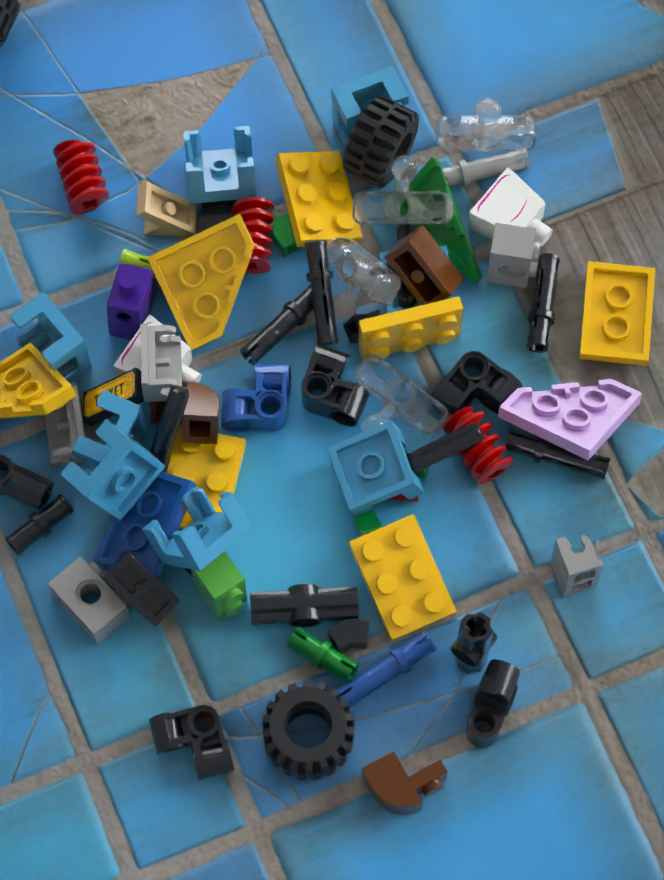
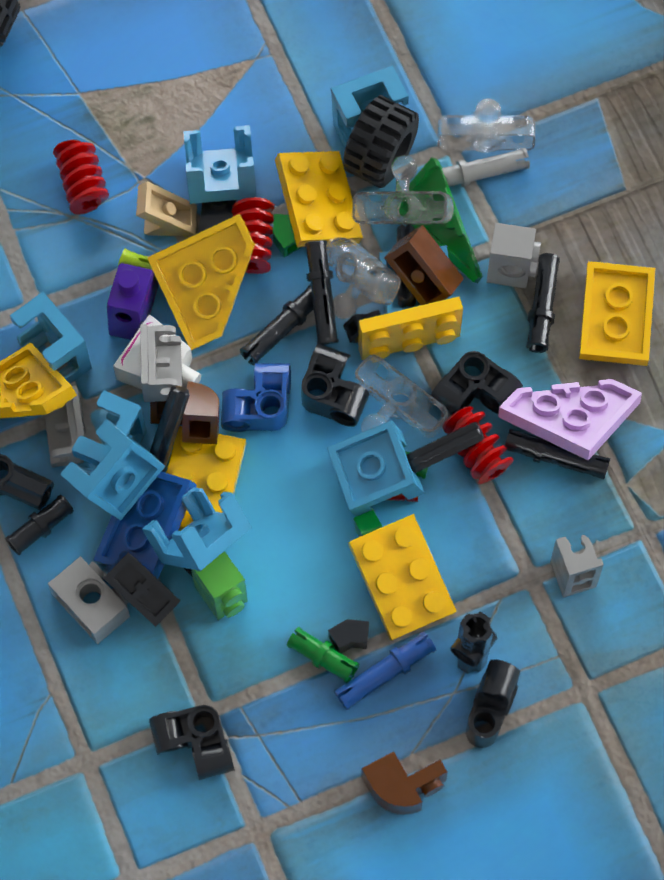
(125, 386): tile -> none
(303, 701): black tyre -> none
(304, 605): black piece -> none
(509, 203): white torso -> none

